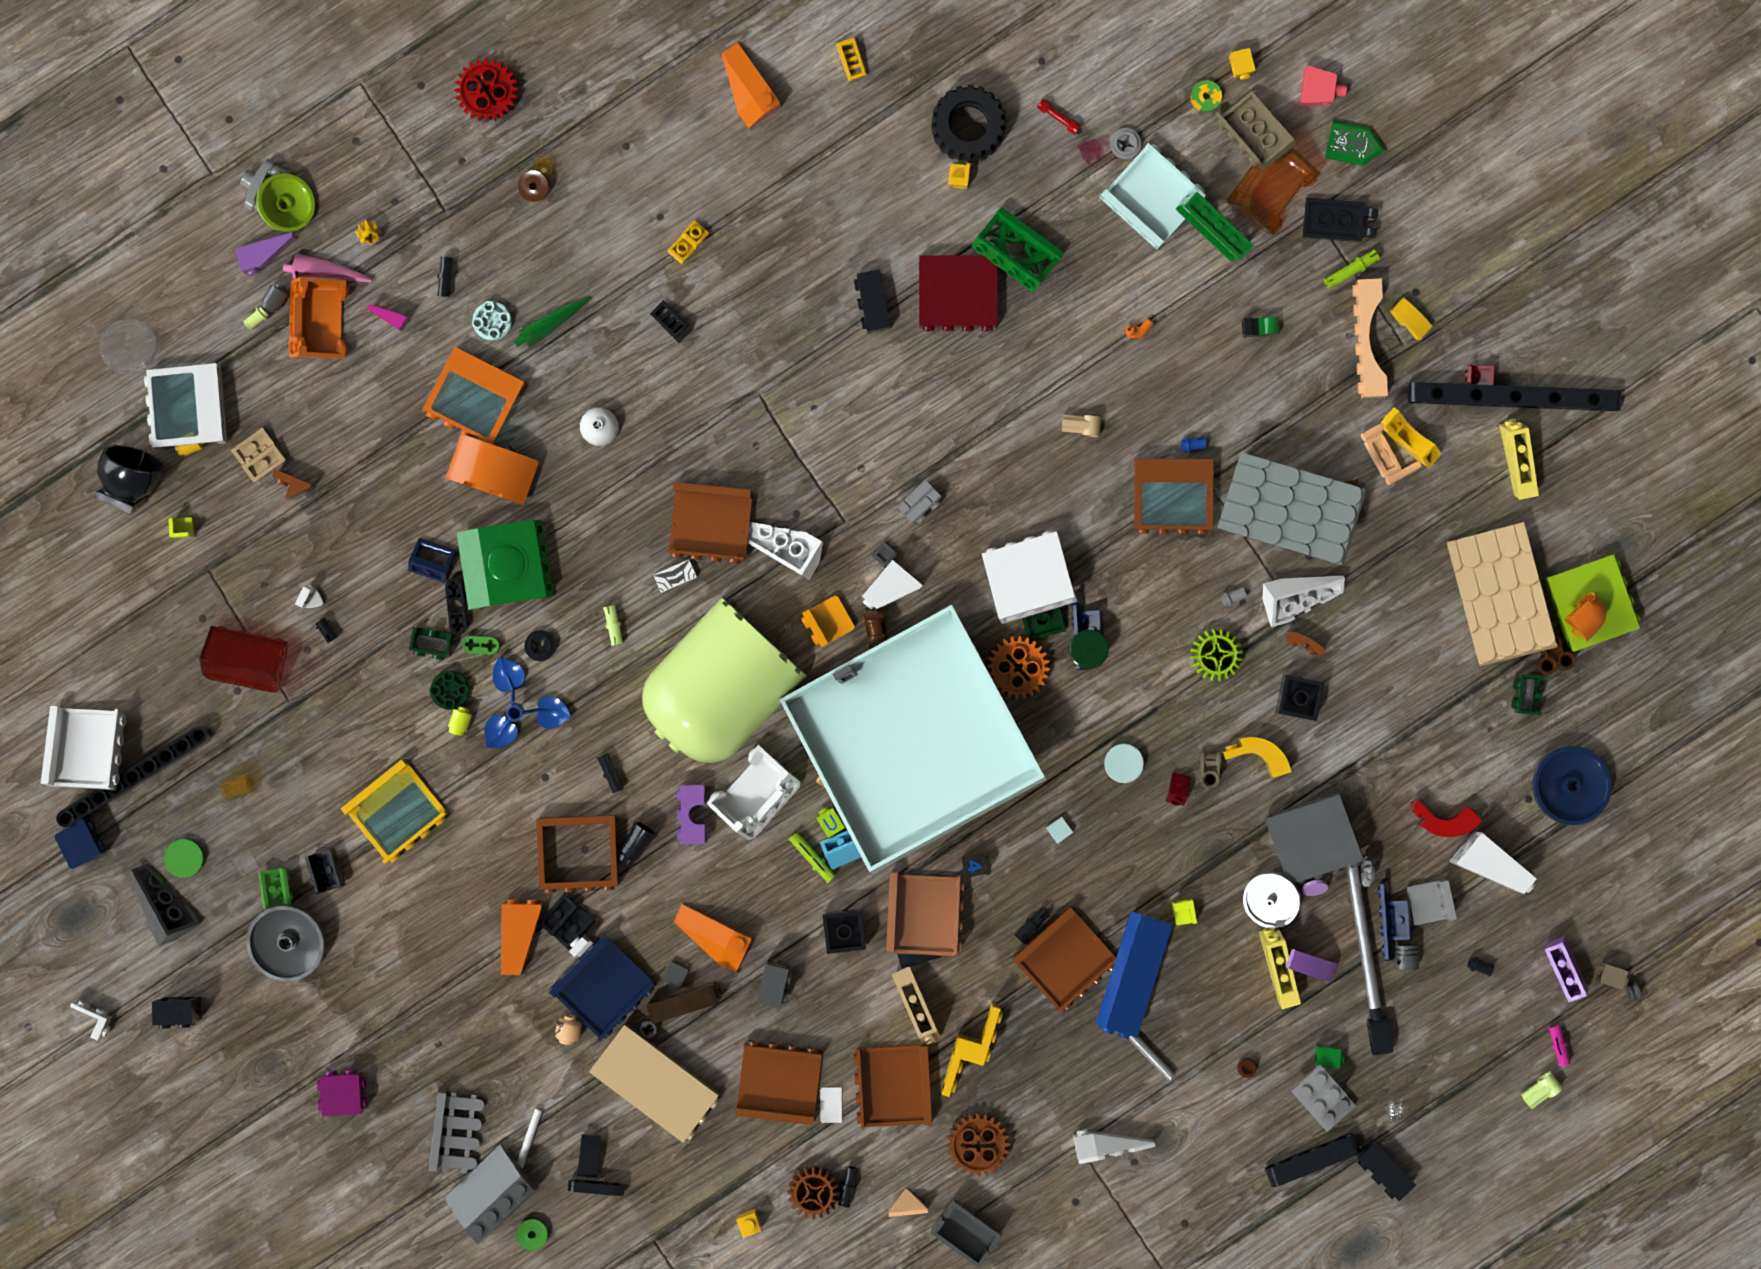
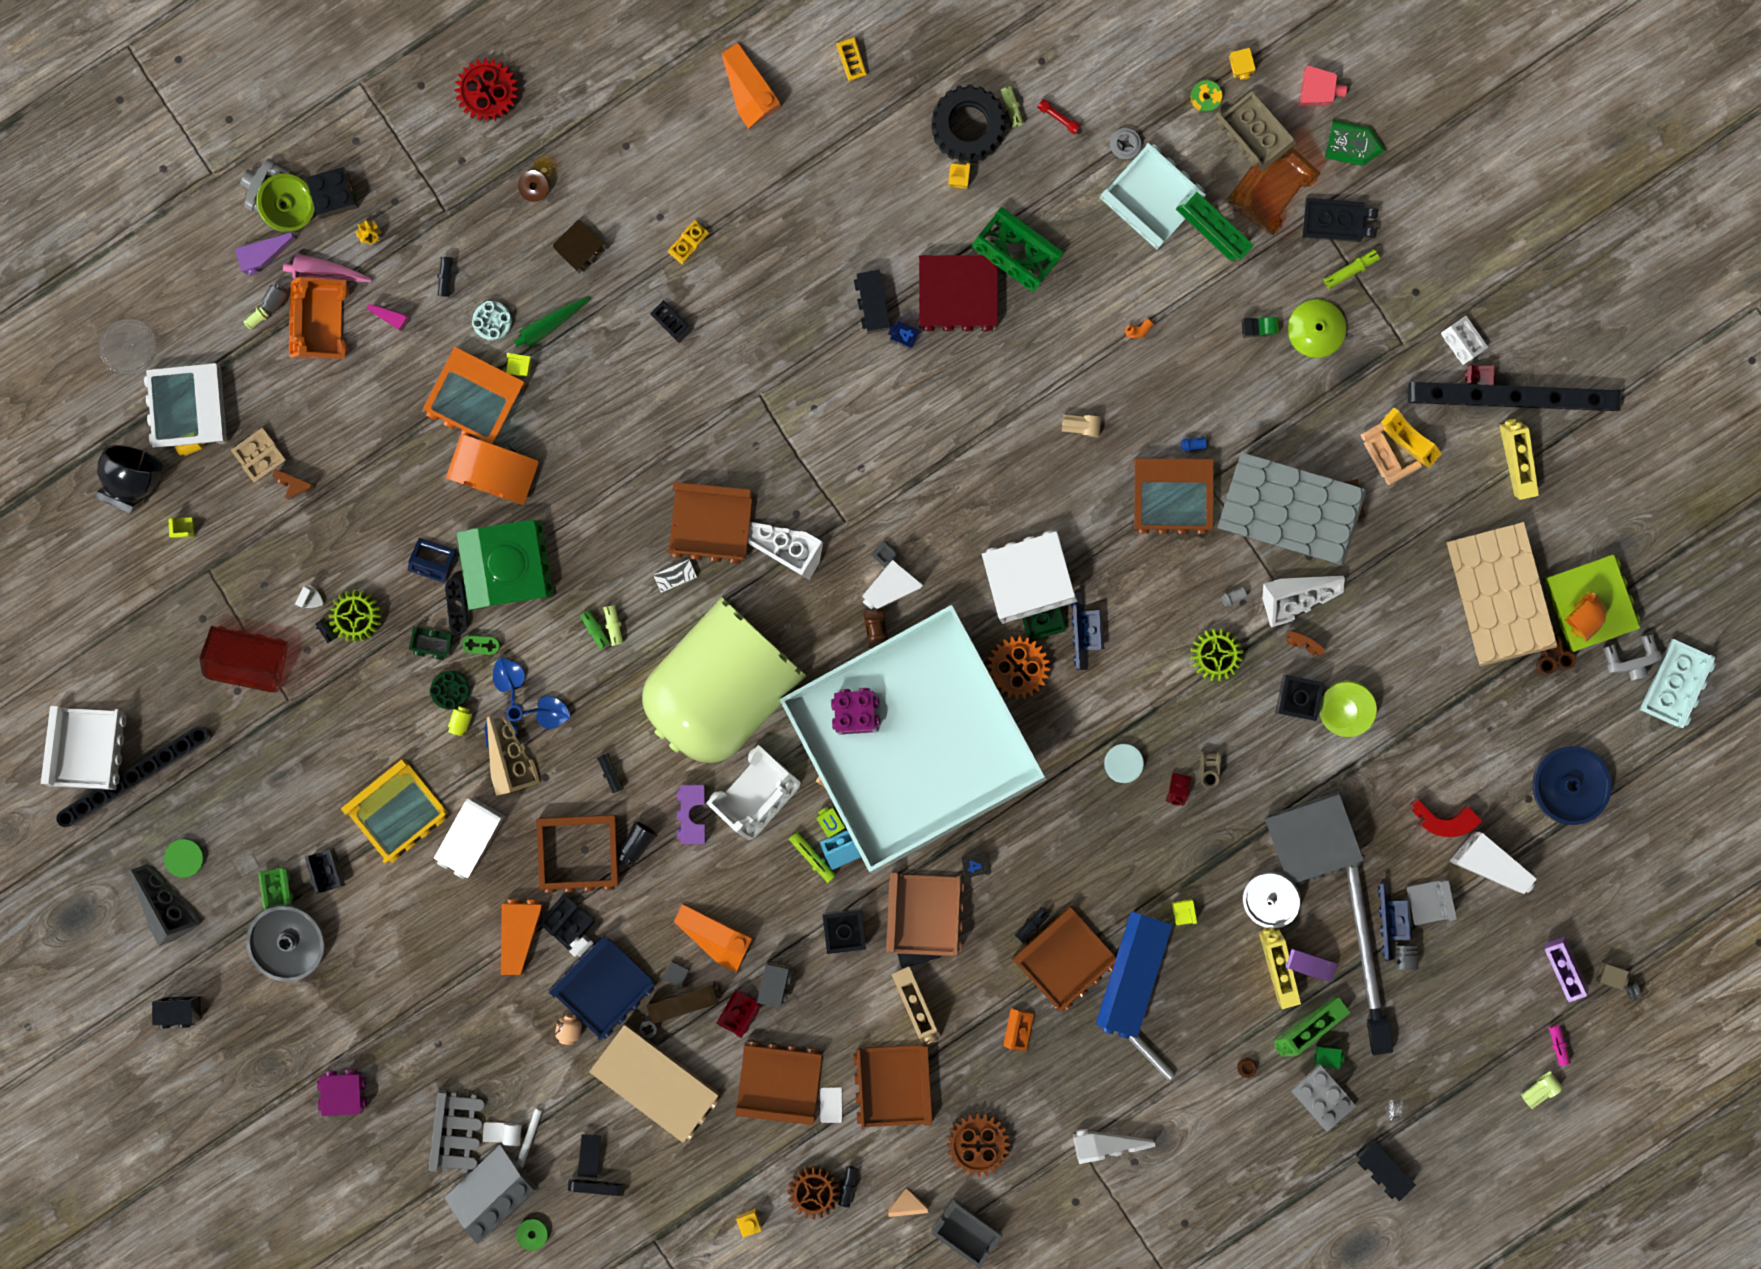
(80, 843): dark blue bracket -> none
(101, 1029): white bracket -> none
(236, 787): clear yellow brick -> none
(332, 192): none -> black brick
(355, 624): none -> lime gear
(469, 837): none -> white slope
(504, 1133): none -> white panel
(508, 761): none -> tan wedge
(519, 365): none -> neon yellow panel
(538, 636): black gear -> none
(579, 246): none -> dark brown bracket
(594, 629): none -> bright green pin
(605, 433): white cylinder -> none
(738, 1013): none -> dark red bracket
(828, 621): light orange bracket -> none
(845, 674): dark grey tile -> none
(855, 711): none -> magenta brick
(903, 335): none -> clear blue brick
(920, 502): light grey brick -> none
(971, 1049): yellow bracket -> none
(1012, 106): none -> yellowish green pin
(1018, 1029): none -> orange slope
(1059, 830): light aqua tile -> none
(1088, 649): dark green tile -> none
(1089, 149): clear pink tile -> none
(1269, 752): yellow arch -> none
(1307, 338): none -> lime dish
(1311, 1028): none -> bright green slope
(1312, 1160): black beam -> none
(1314, 887): lavender piece -> none
(1348, 708): none -> lime piece
(1367, 871): light grey gear -> none
(1372, 379): light nougat arch -> none
(1411, 318): yellow slope -> none
(1464, 340): none -> white bracket
(1480, 966): black pin -> none
(1527, 694): dark green window -> none
(1635, 667): none -> light grey connector
(1678, 684): none -> light aqua bracket

